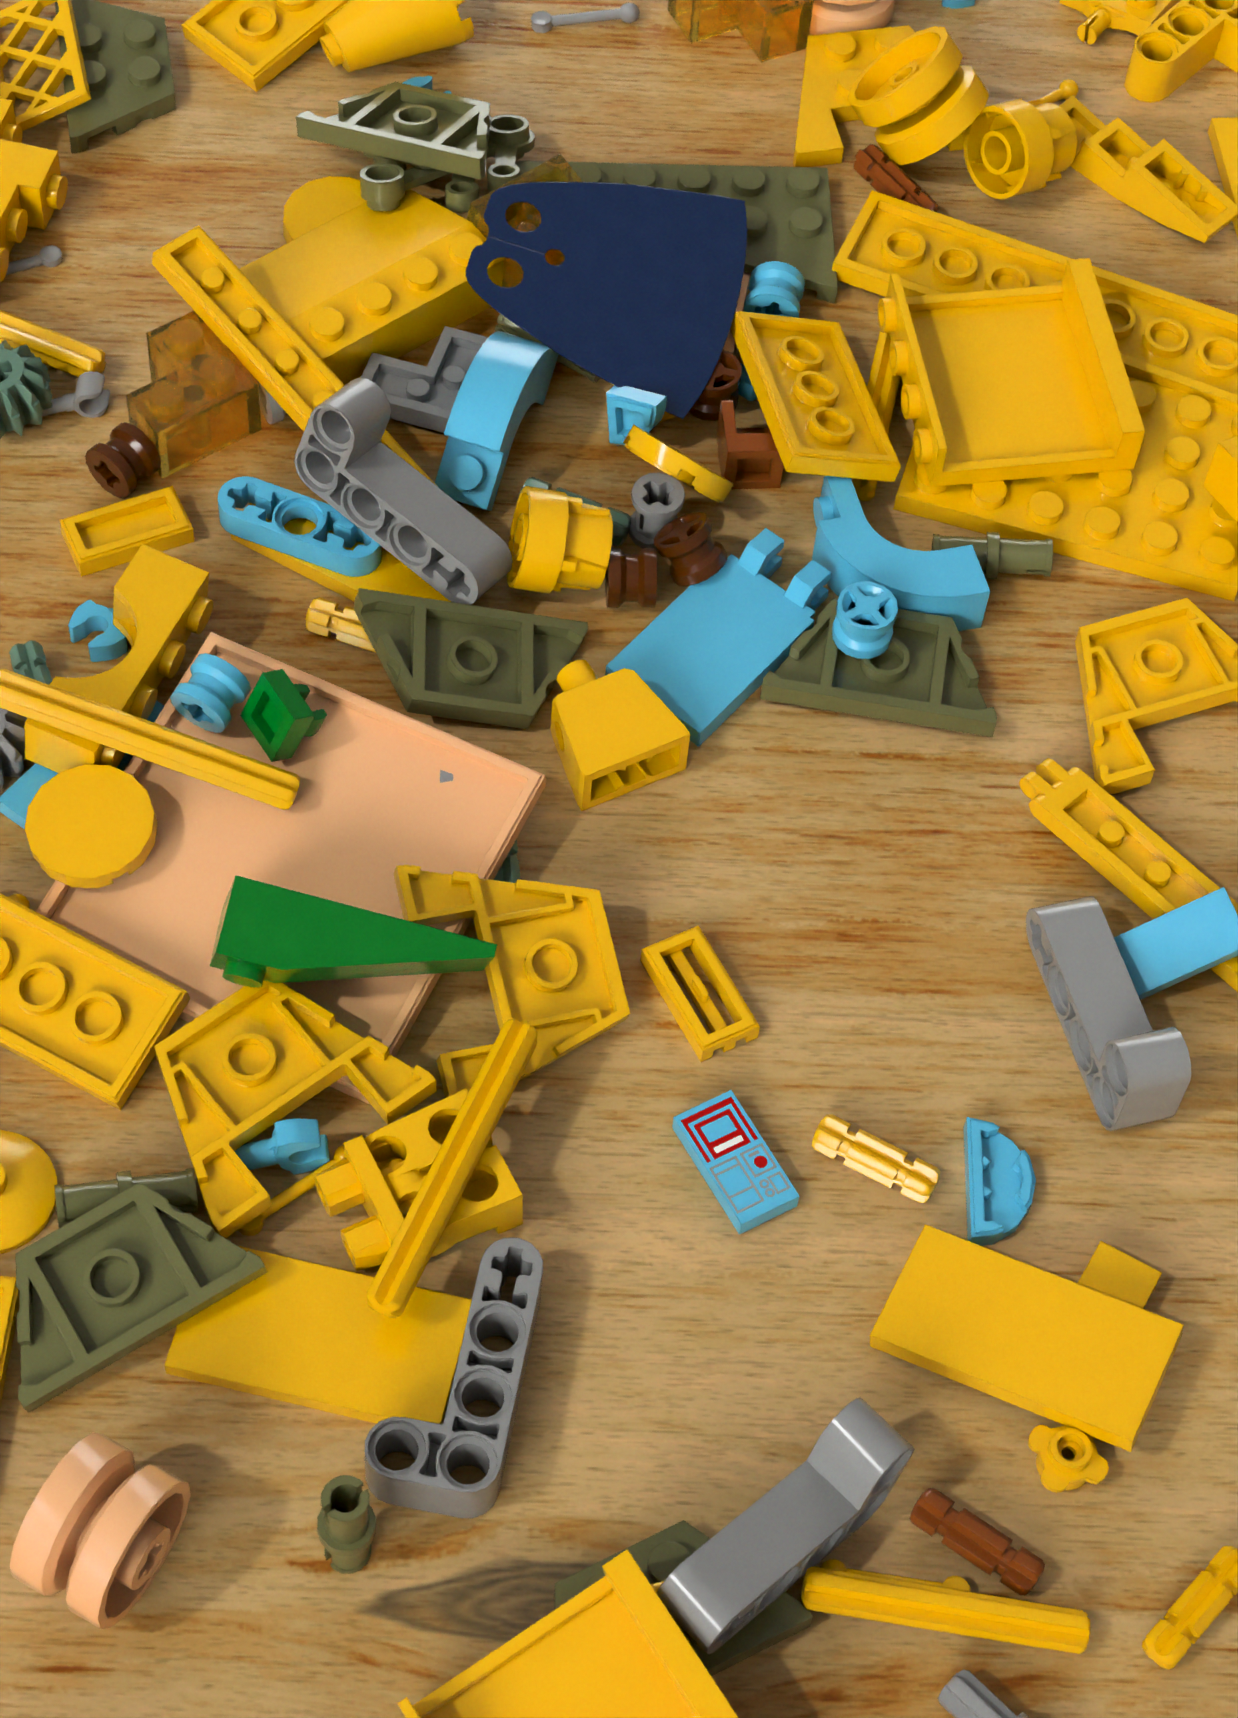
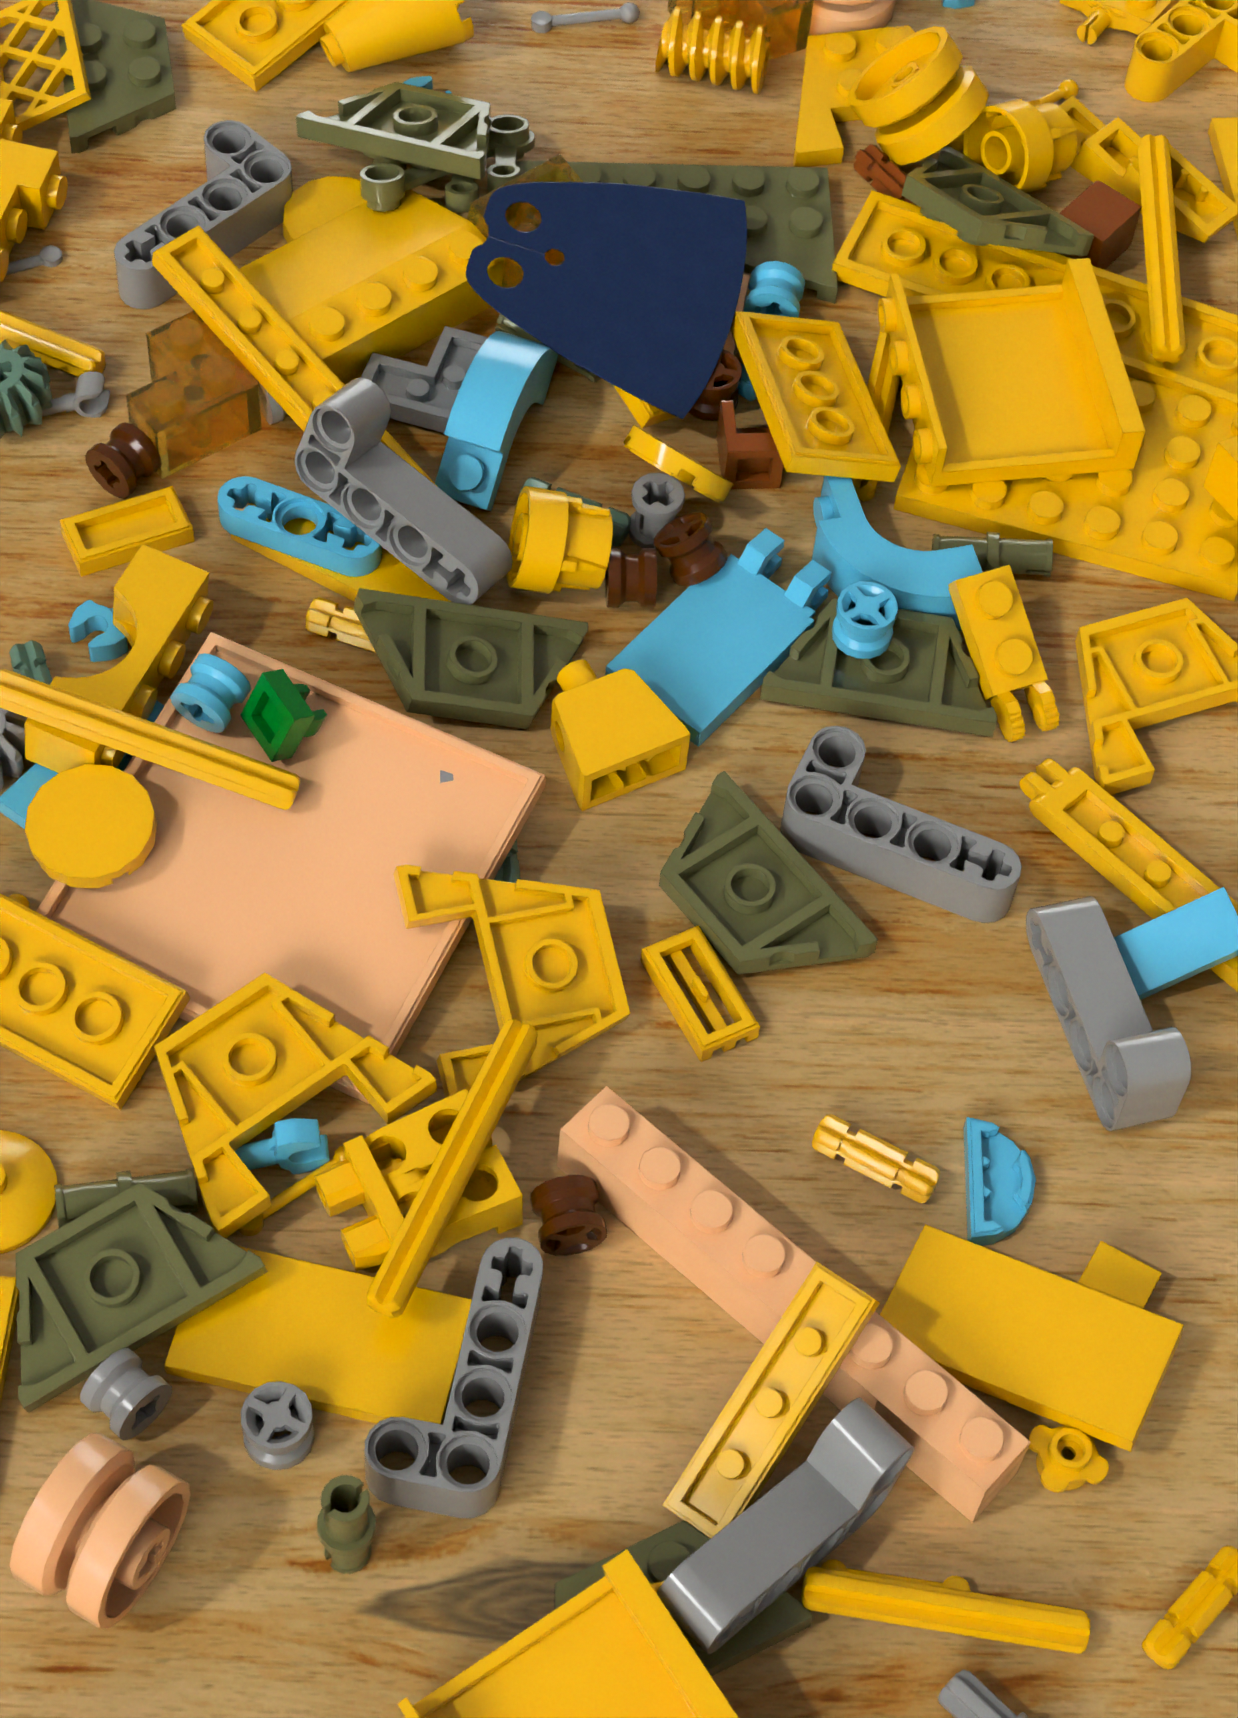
(125, 1393): none -> light grey wheel
(235, 207): none -> light grey beam
(272, 1410): none -> light grey wheel
(302, 937): green wedge -> none
(568, 1215): none -> reddish brown wheel
(630, 407): medium azure tile -> none
(714, 50): none -> yellow piece
(735, 1162): medium azure tile -> none
(755, 1274): none -> light nougat brick
(757, 891): none -> olive wing
(771, 1401): none -> yellow tile
(970, 872): none -> light grey beam
(977, 1541): dark orange axle -> none
(989, 208): none -> olive wing
(1003, 649): none -> yellow hinge
(1108, 217): none -> dark orange panel
(1161, 249): none -> yellow axle

